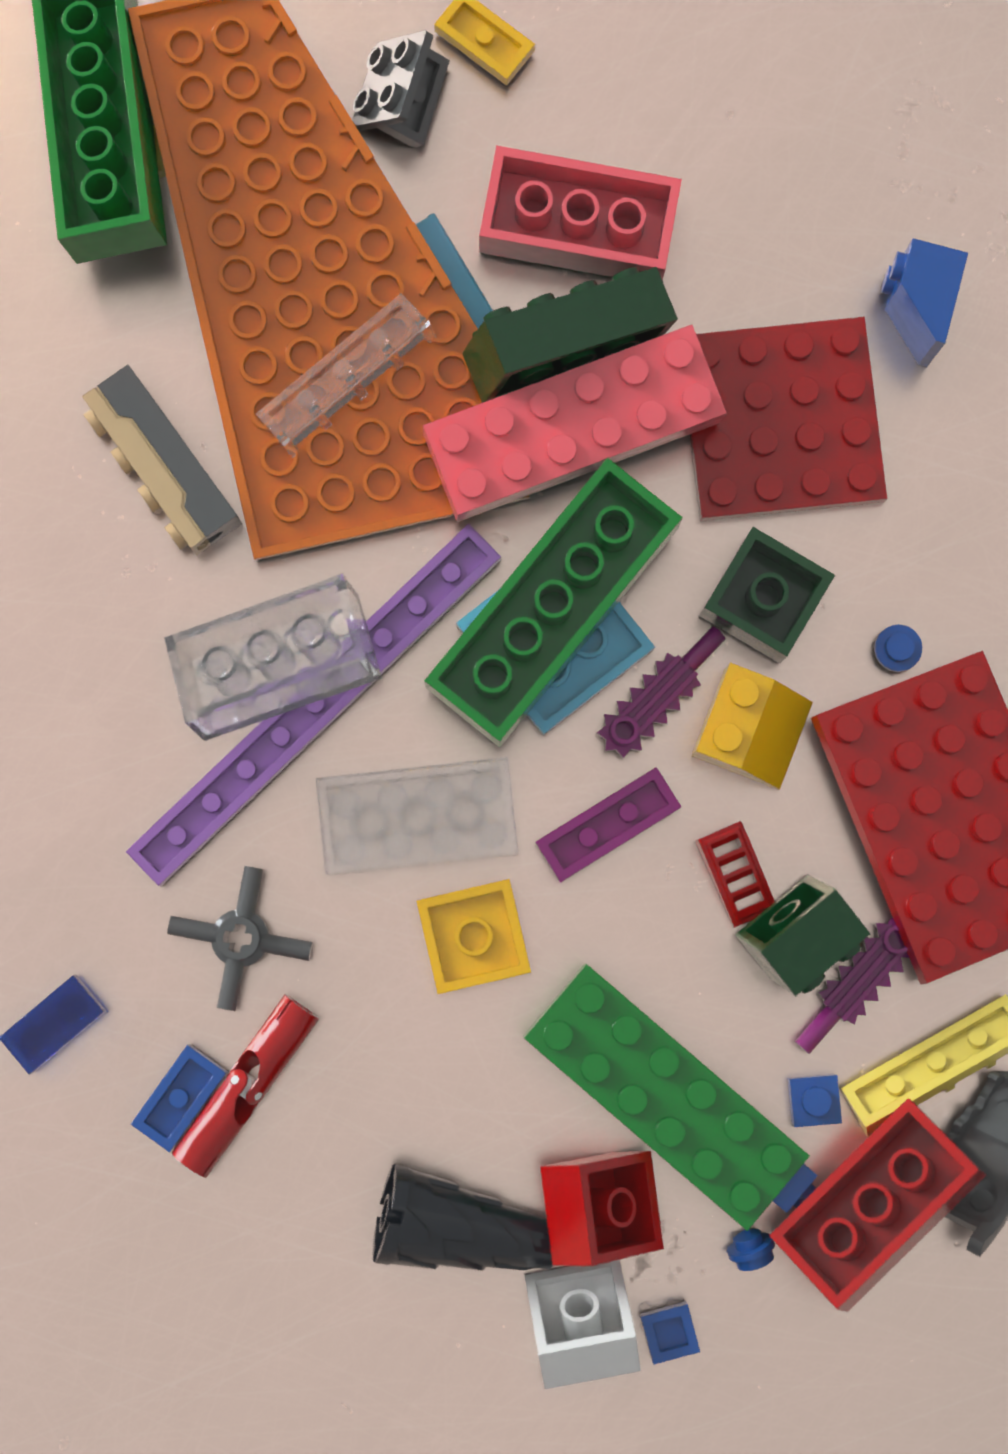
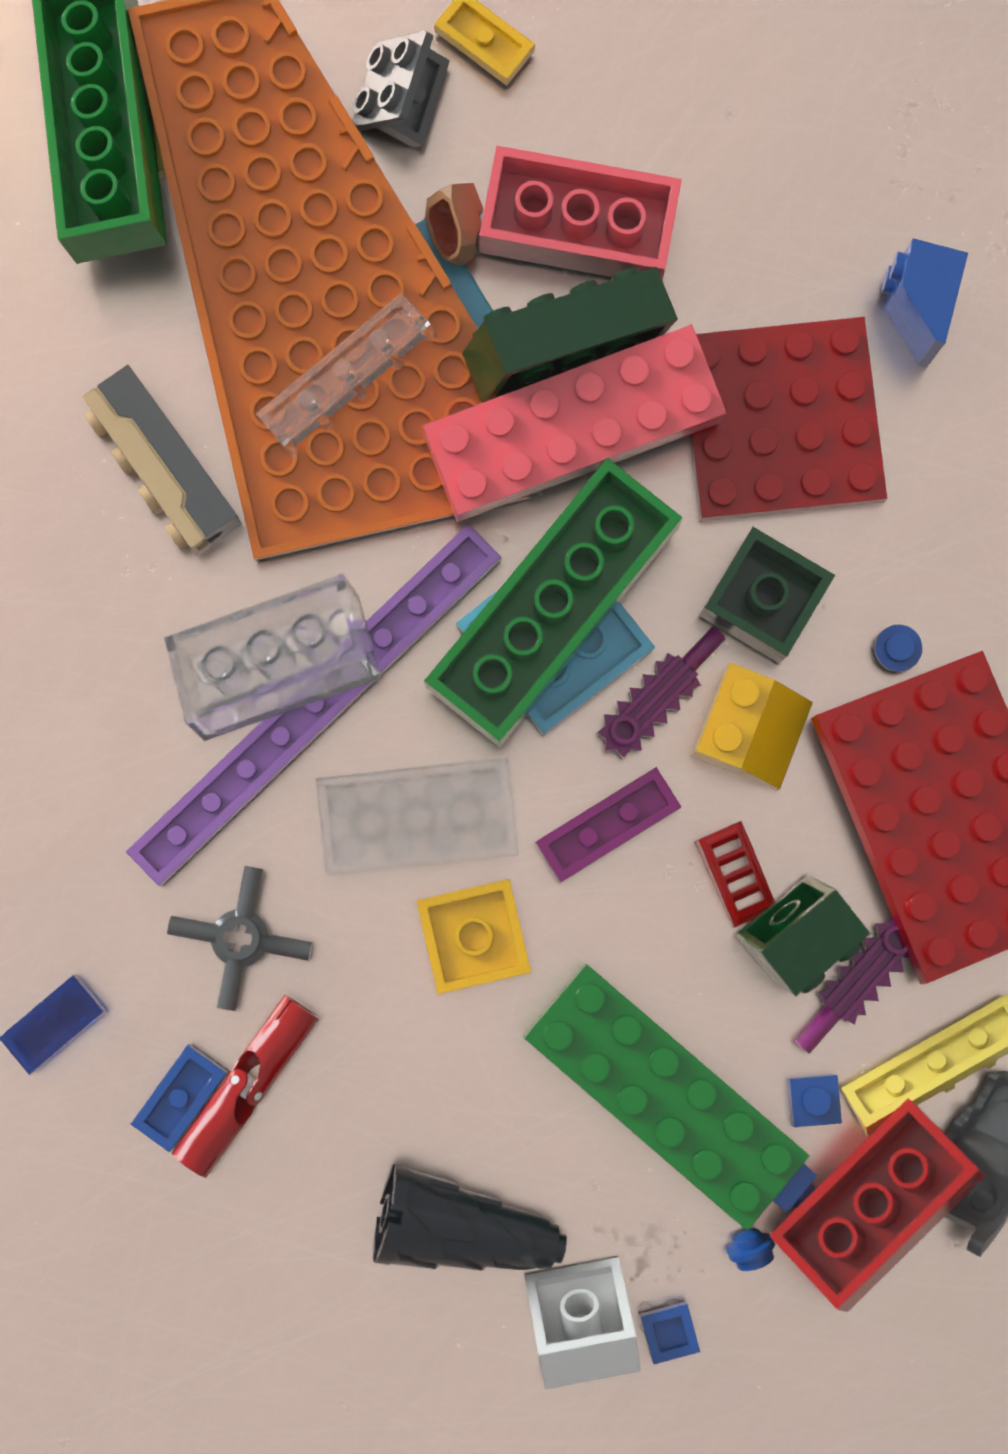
(455, 222): none -> medium nougat rock
(601, 1208): red brick -> none

